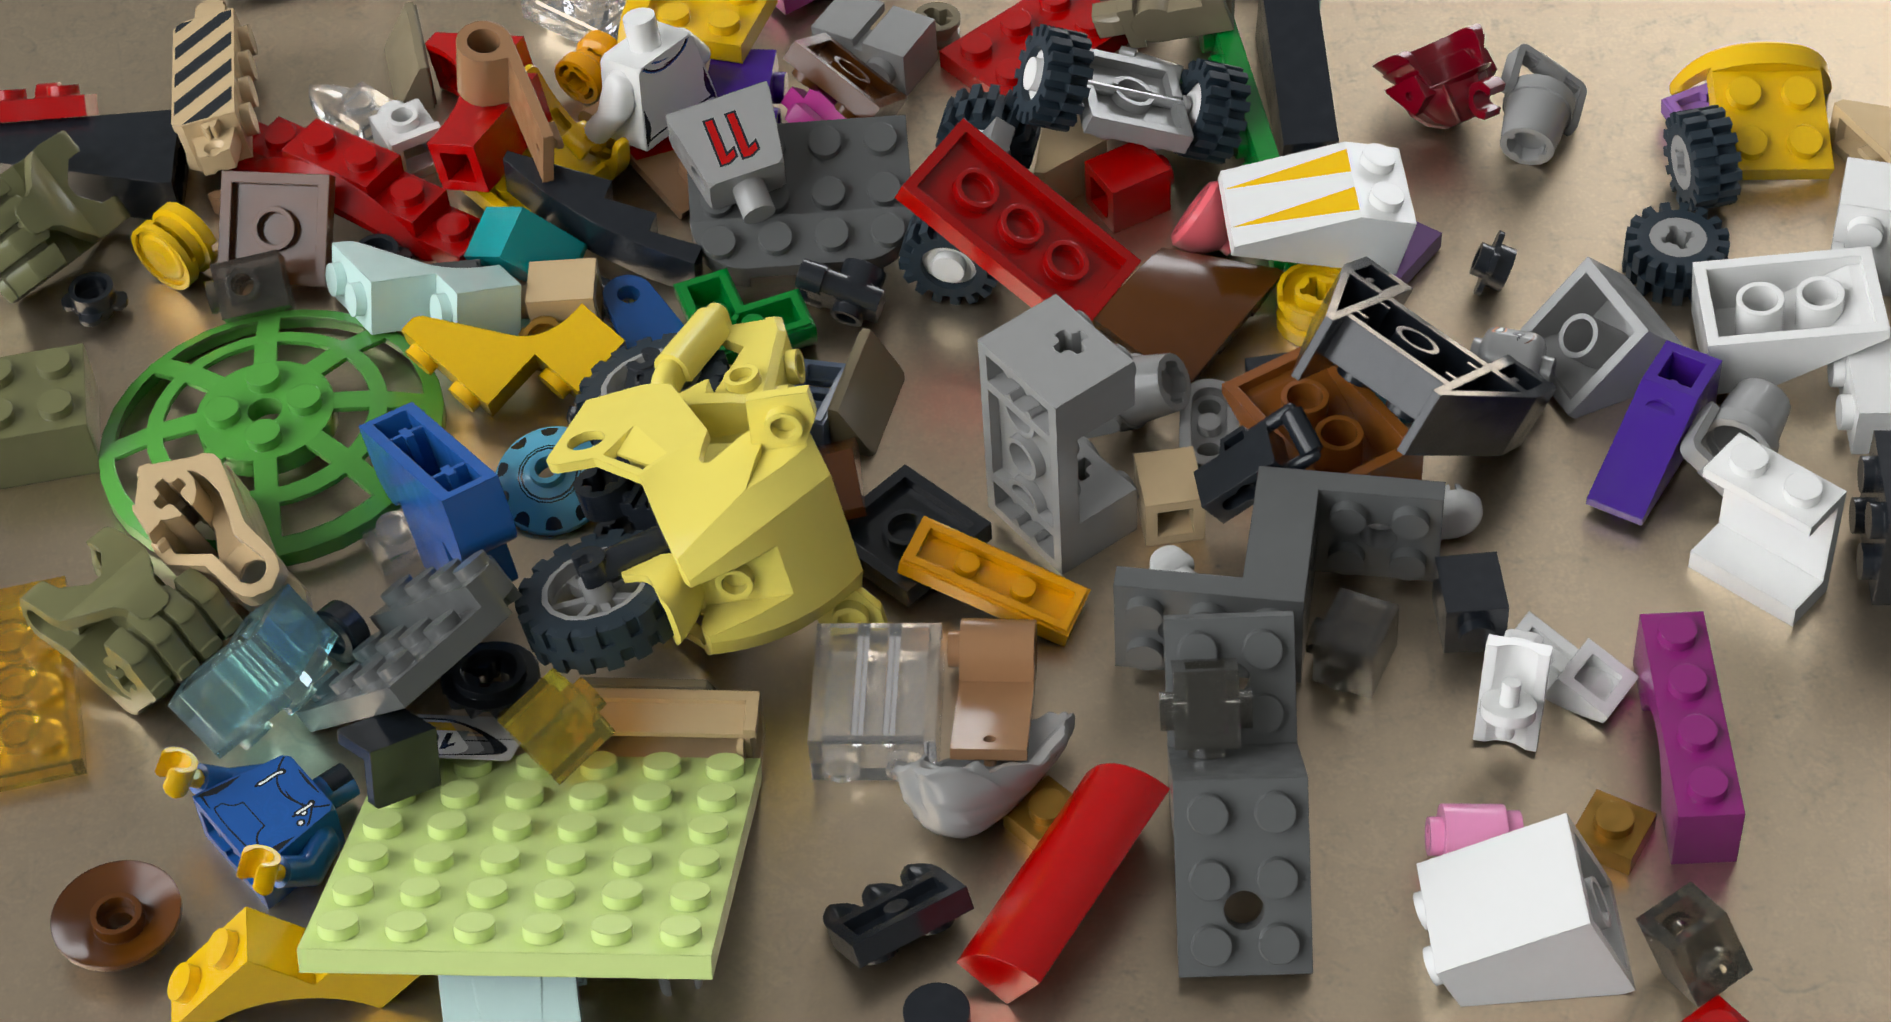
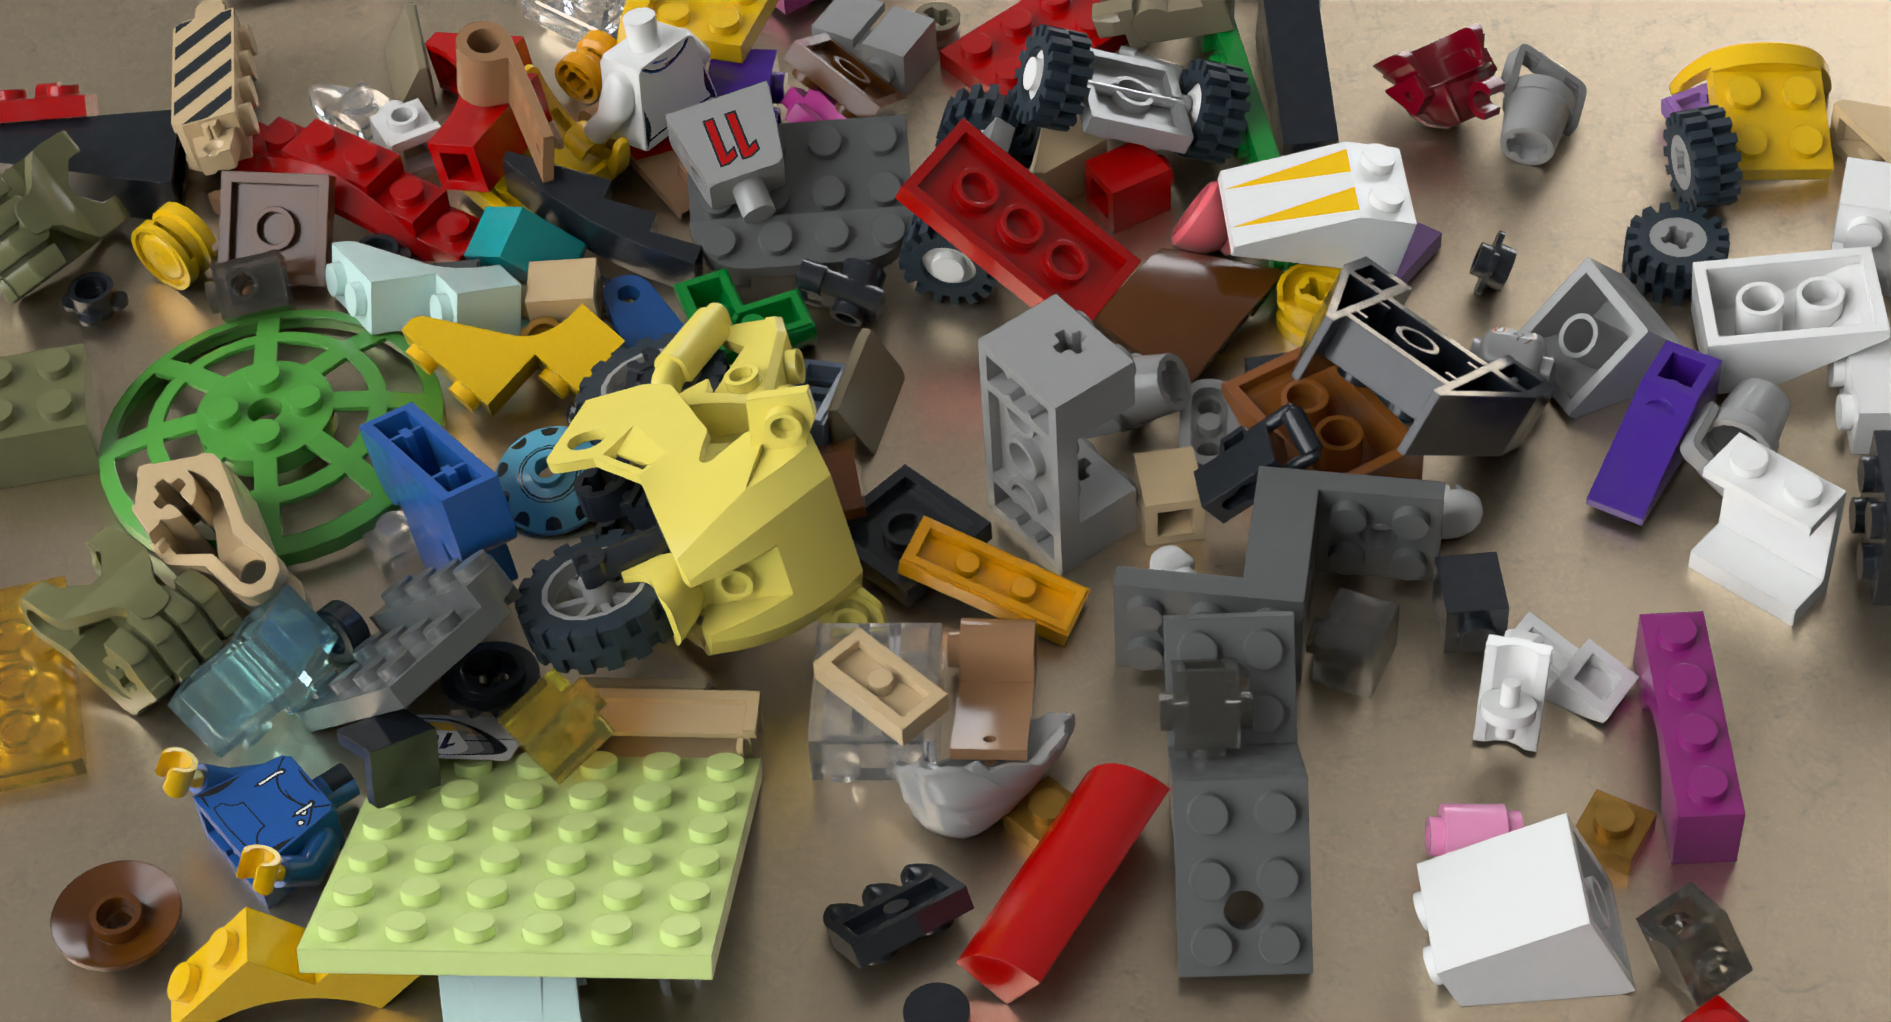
(881, 686): none -> tan plate

